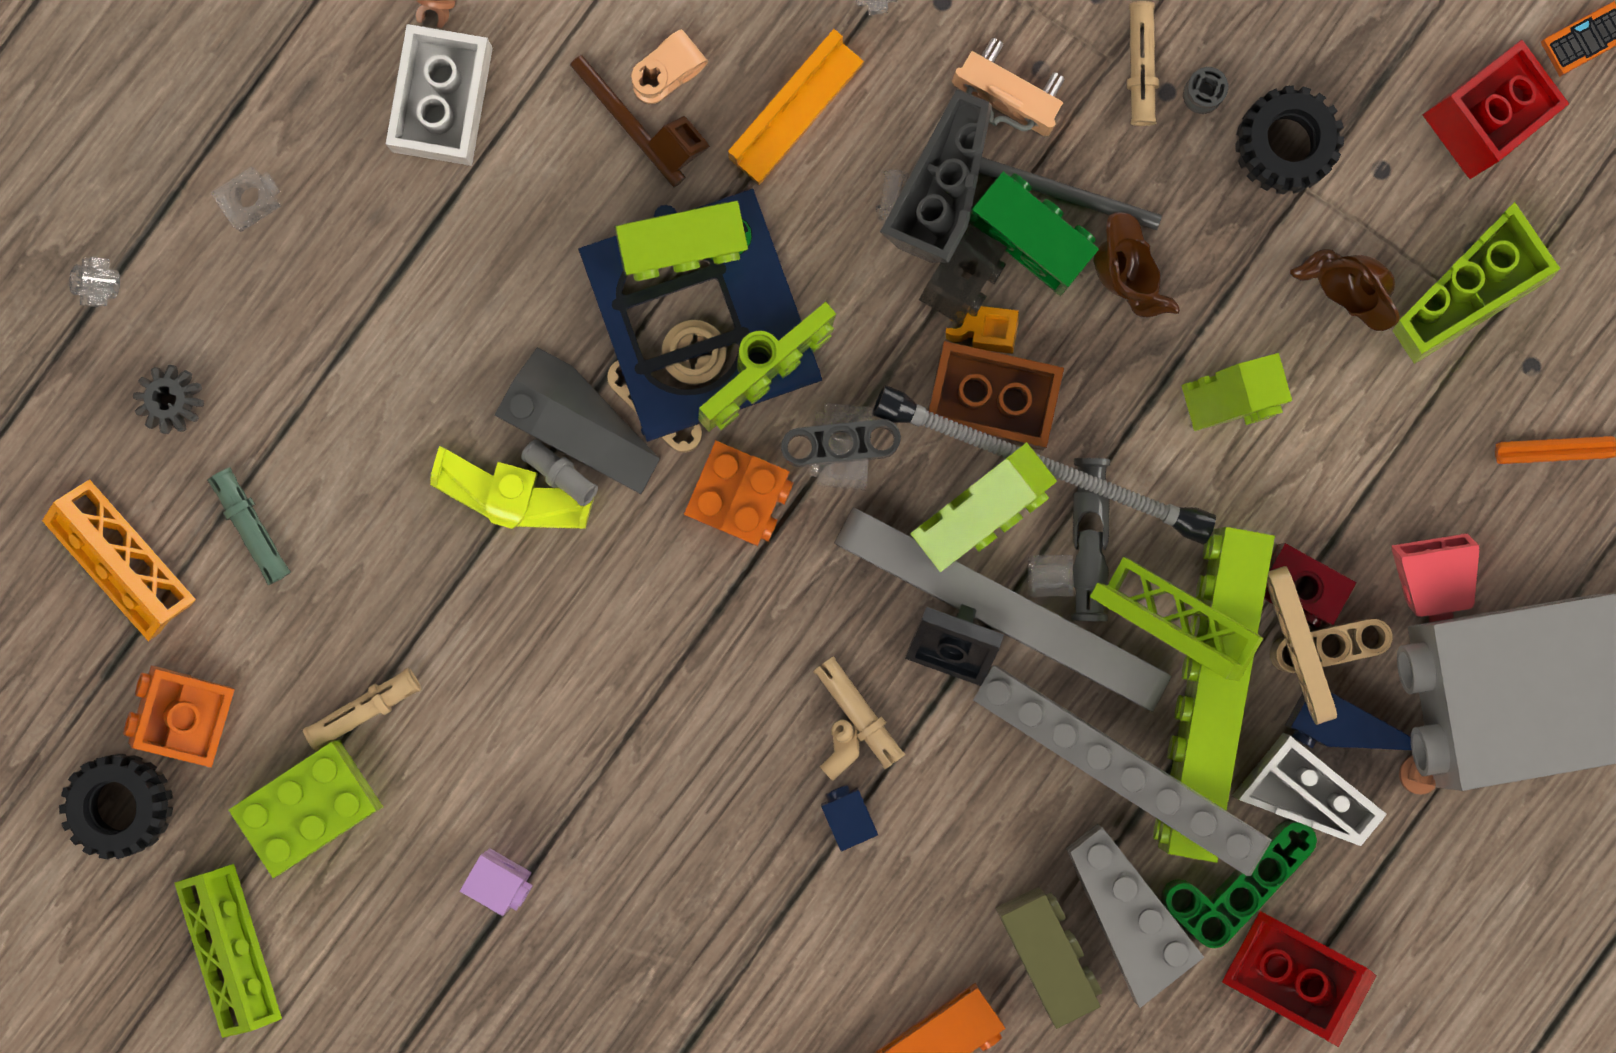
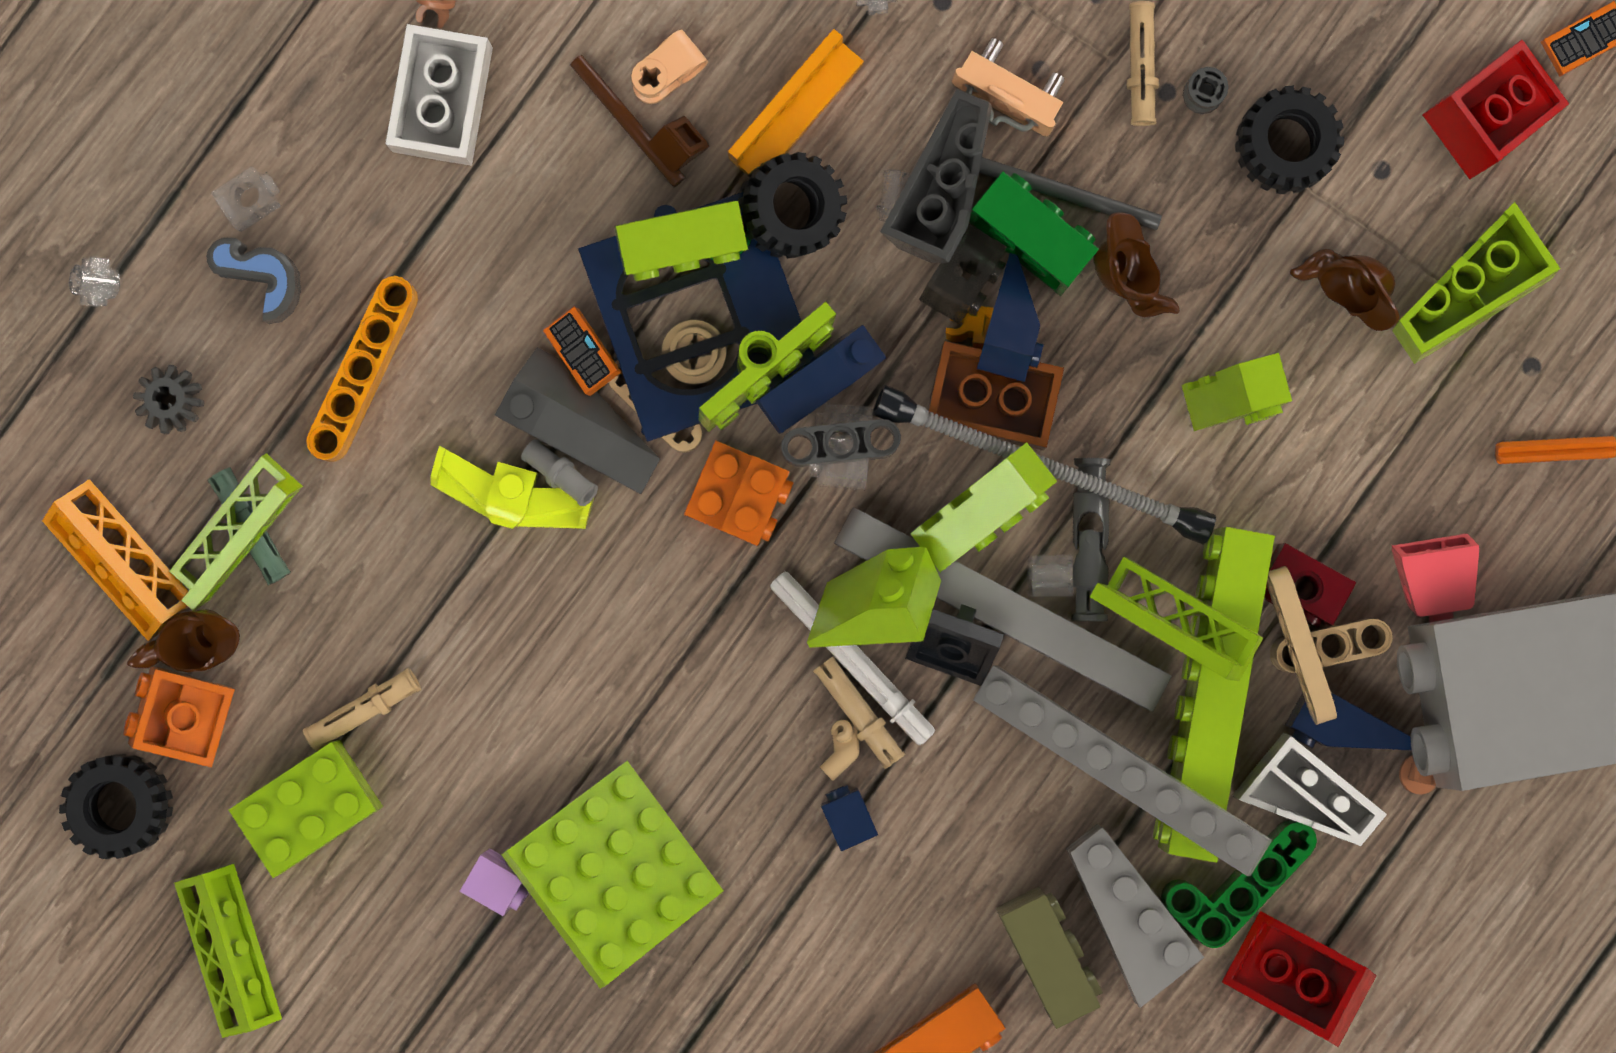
(190, 643): none -> reddish brown hair
(242, 535): none -> lime fence
(260, 265): none -> dark grey animal
(362, 348): none -> light orange beam
(582, 351): none -> tile
(612, 874): none -> lime plate
(821, 378): none -> dark blue slope
(823, 199): none -> black tyre
(857, 664): none -> white axle
(878, 601): none -> lime slope
(1013, 328): none -> dark blue slope

